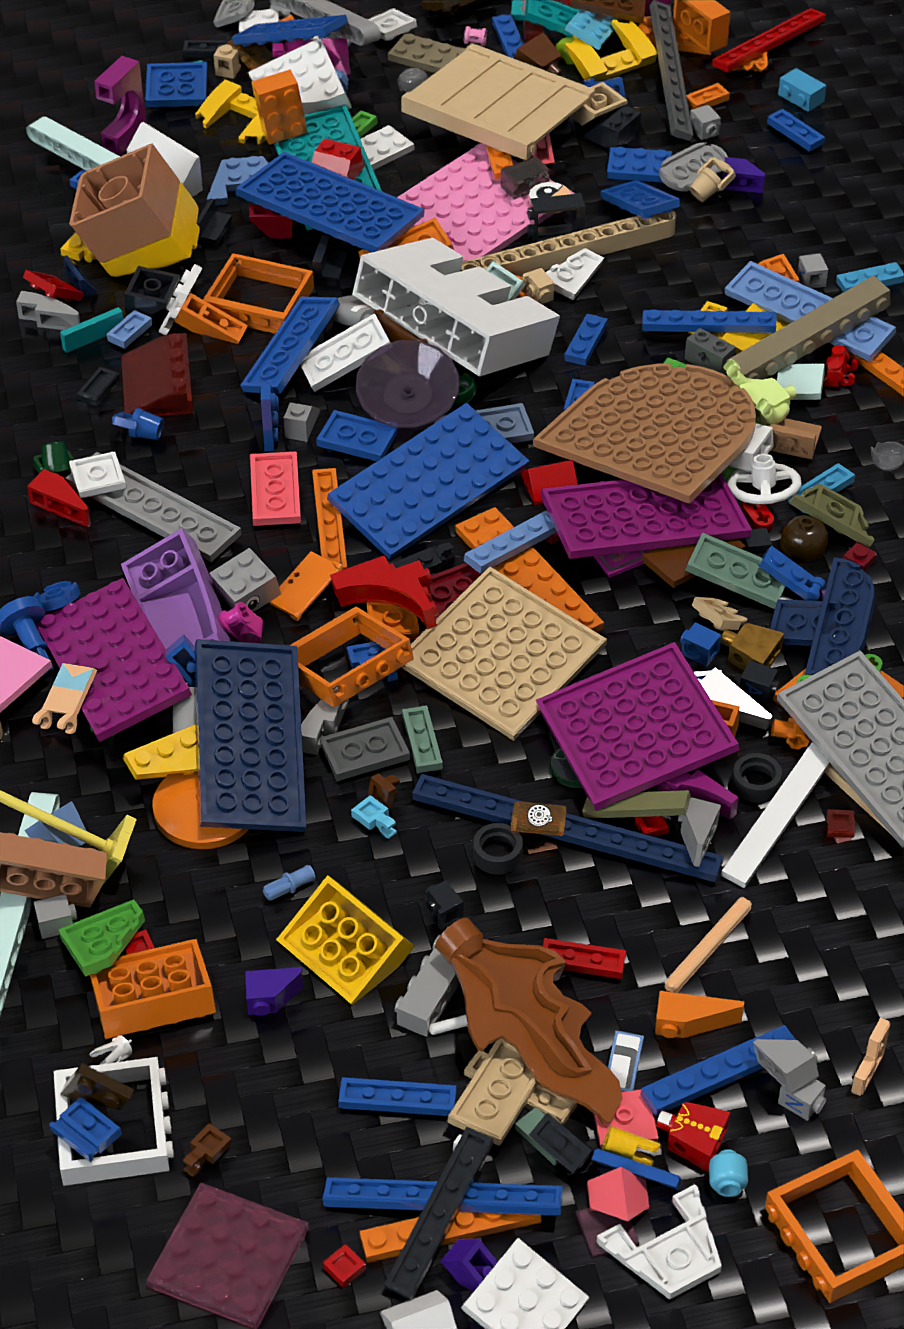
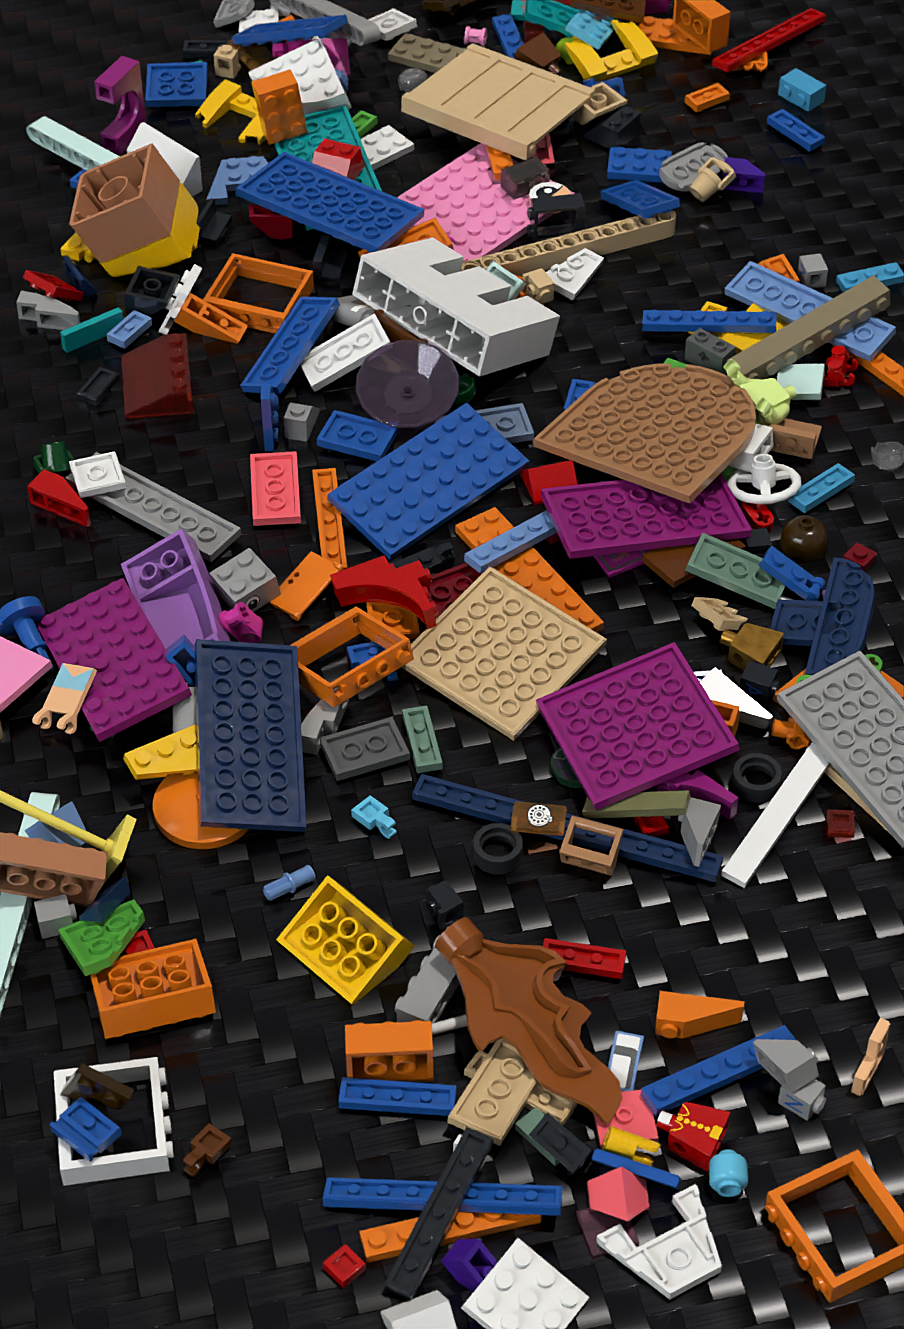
(58, 595): blue tile -> none
(106, 902): none -> dark blue slope
(120, 1050): white piece -> none
(140, 424): blue piece -> none
(228, 1255): clear pink plate -> none
(271, 989): dark purple slope -> none
(384, 789): reddish brown tile -> none
(390, 1051): none -> orange brick
(585, 339): blue plate -> none
(588, 858): none -> medium nougat tile
(671, 71): dark grey plate -> none
(700, 644): blue brick -> none
(705, 122): light grey brick -> none
(708, 945): light nougat axle -> none
(834, 511): olive wing -> none

